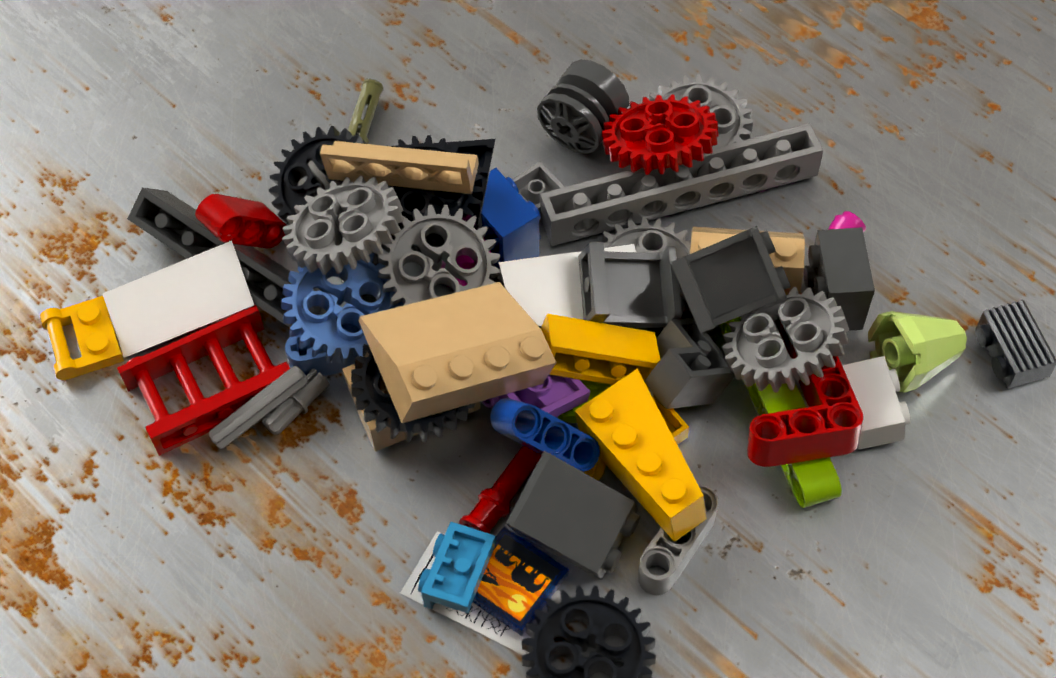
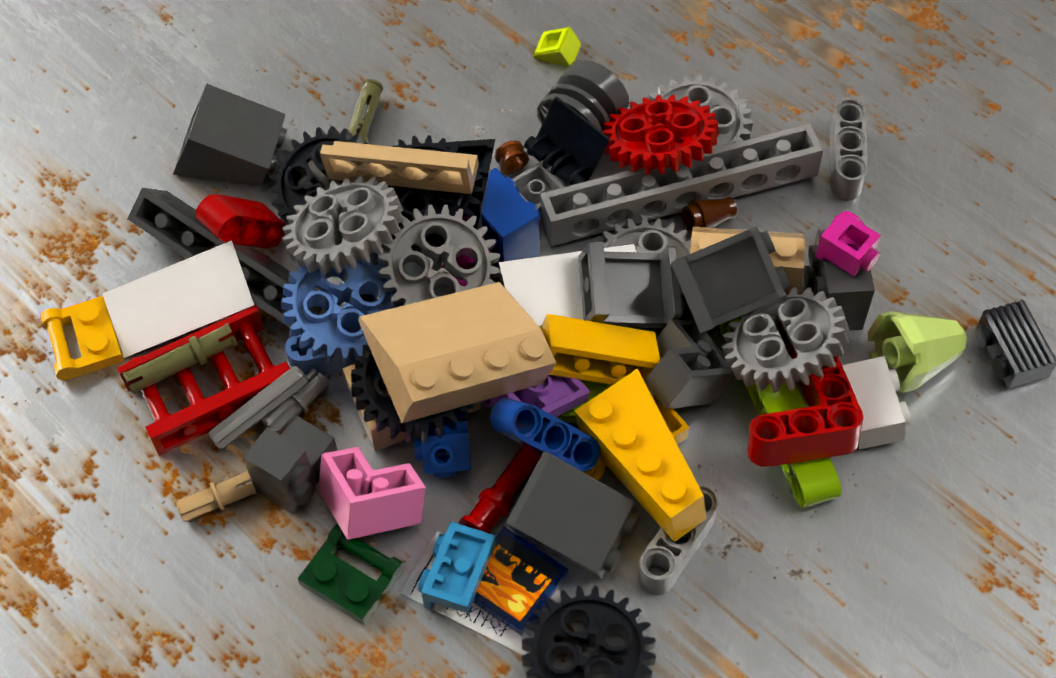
(180, 358): none -> olive pin
(215, 497): none -> tan axle
(230, 139): none -> dark grey slope
(288, 464): none -> dark grey brick
(345, 585): none -> dark green plate
(369, 499): none -> bright pink brick
(445, 454): none -> blue brick
(511, 157): none -> dark orange bush
(558, 47): none -> neon yellow slope
(567, 144): none -> black hinge
(708, 213): none -> reddish brown cone
(848, 149): none -> light grey beam
(849, 245): none -> dark pink brick

